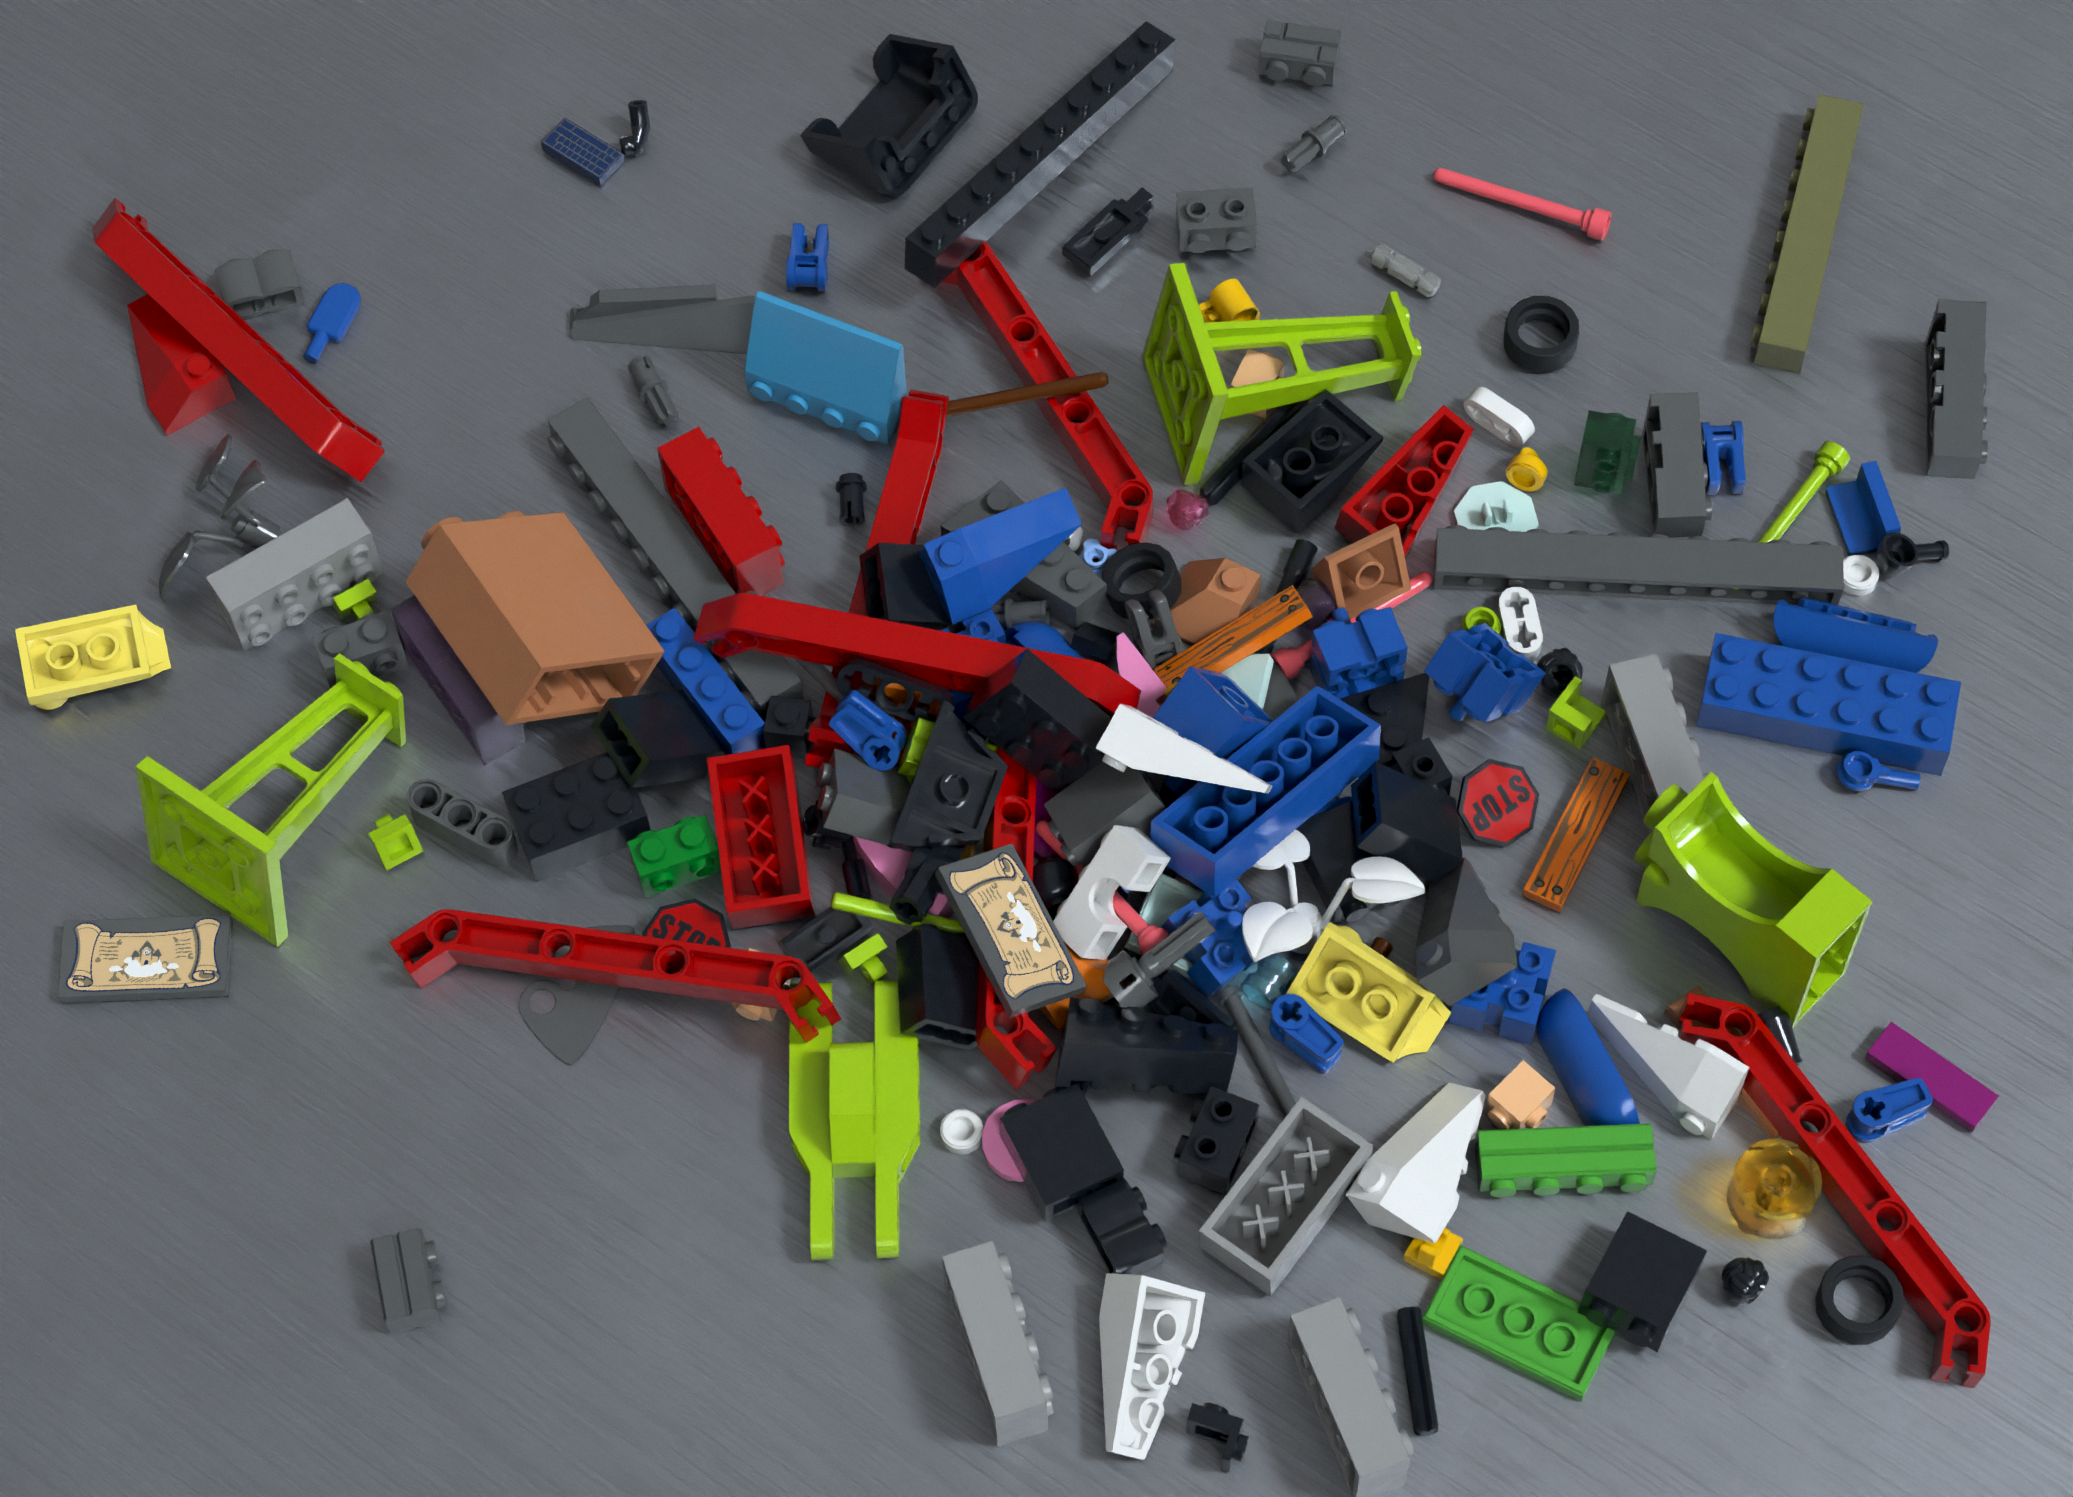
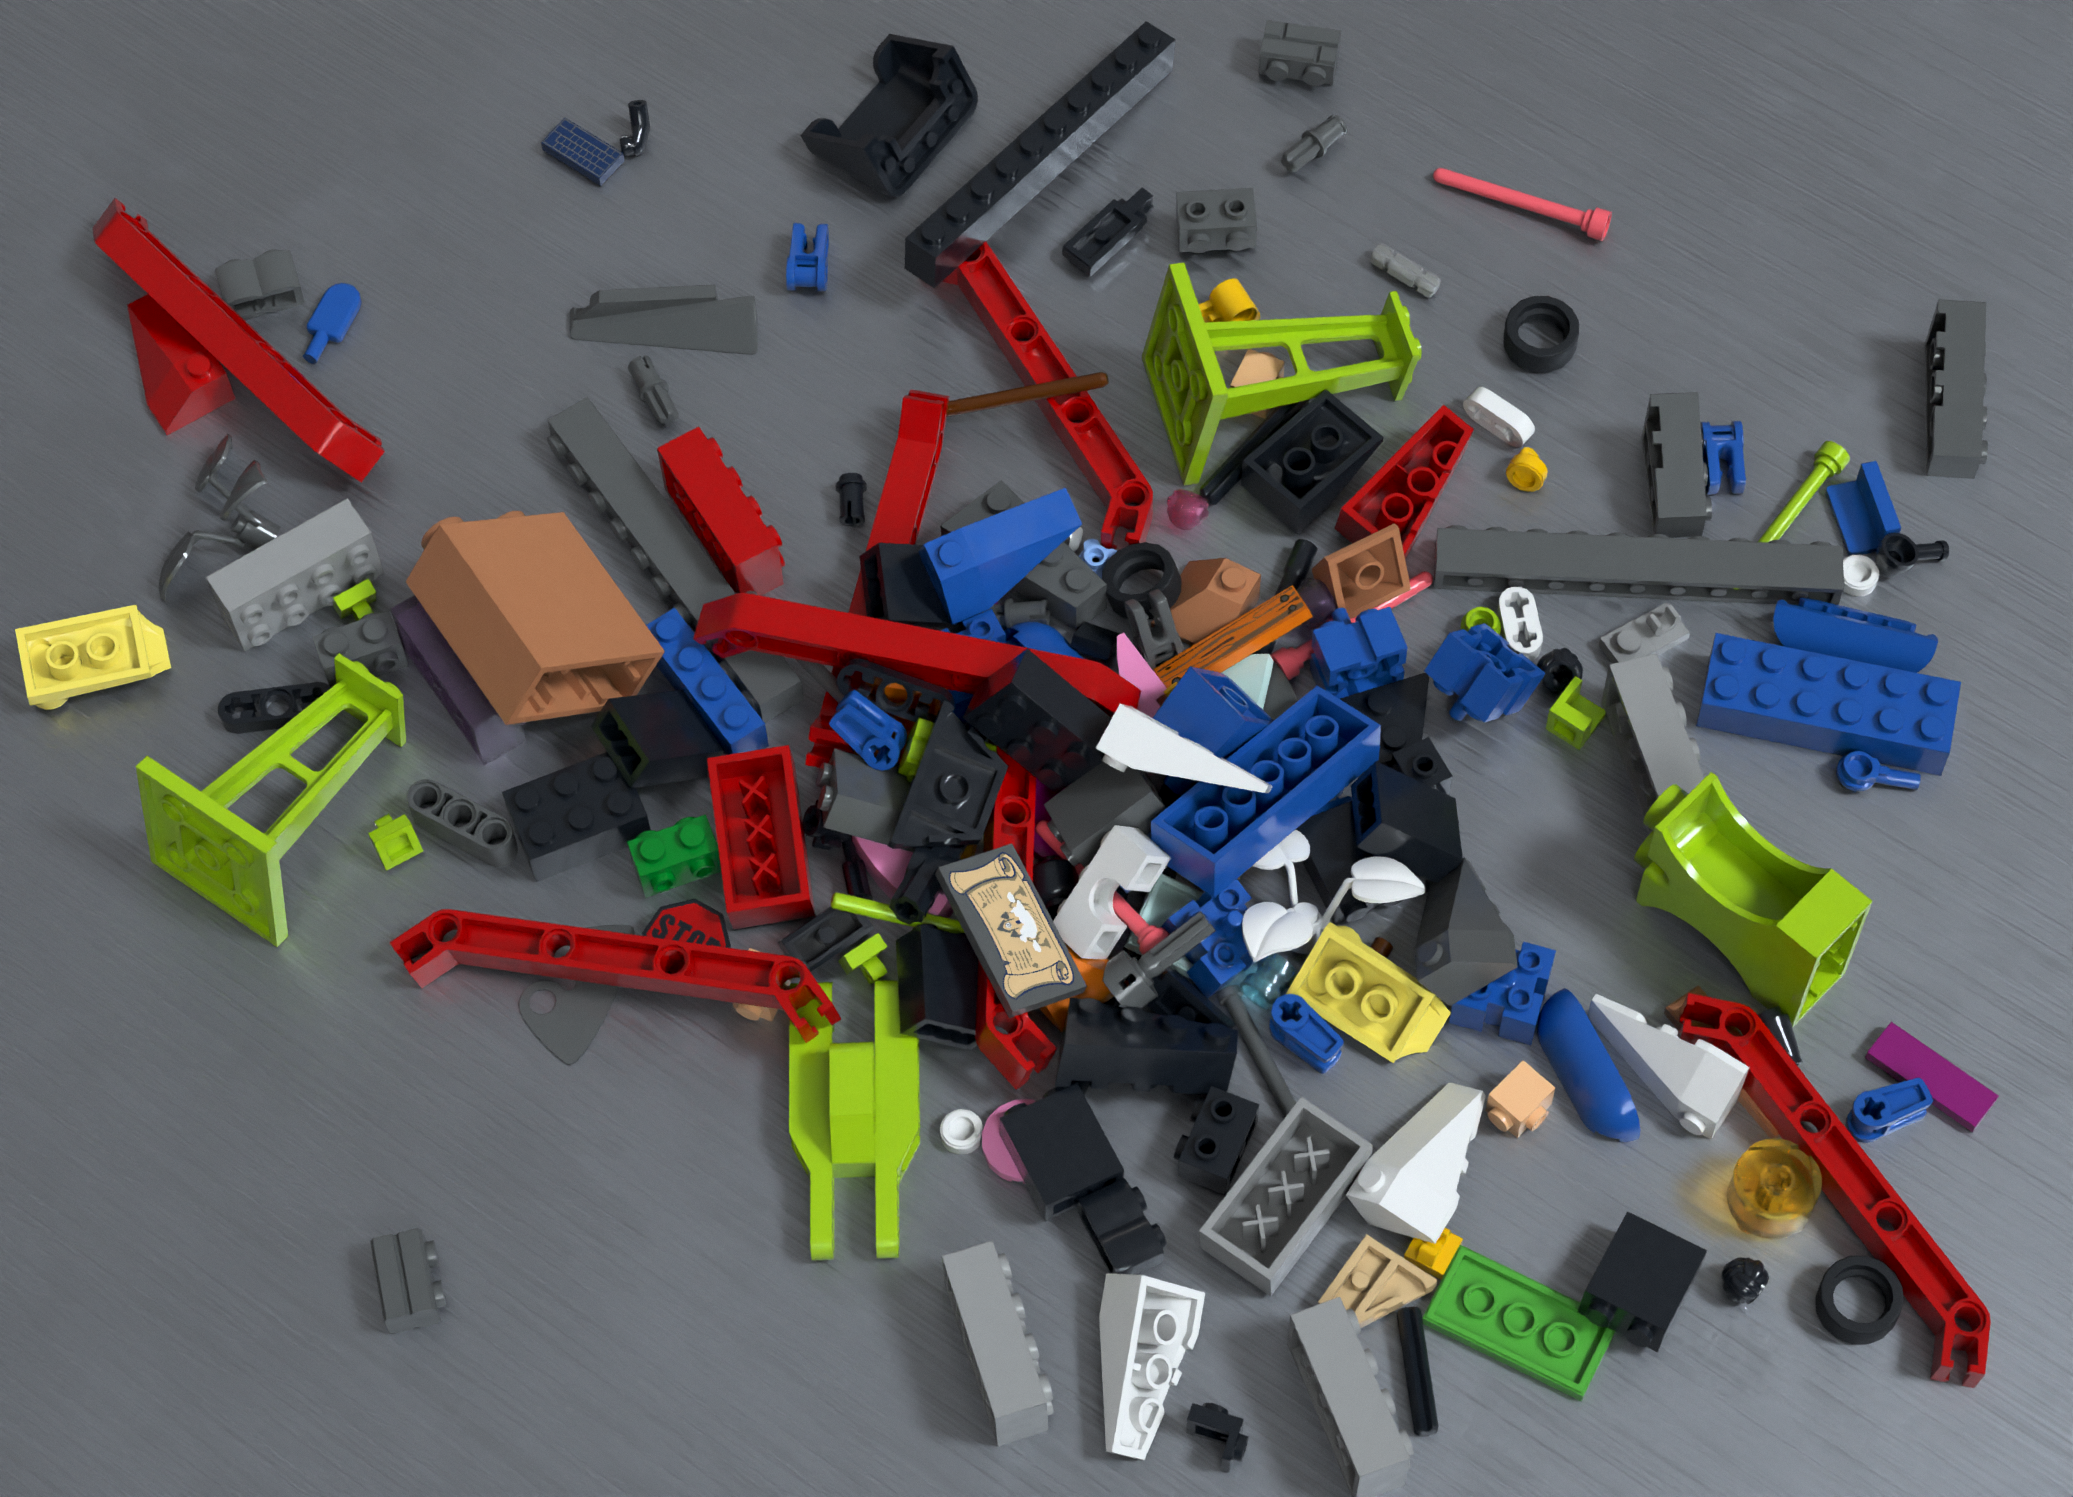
(145, 958): tile -> none
(264, 697): none -> black beam
(789, 724): black brick -> none
(825, 368): dark azure slope -> none
(1377, 1282): none -> tan wing
(1496, 506): light aqua piece -> none
(1497, 803): piece -> none
(1565, 1158): bright green brick -> none
(1576, 835): orange tile -> none
(1607, 452): clear green brick -> none
(1646, 635): none -> light grey plate
(1808, 235): olive brick -> none

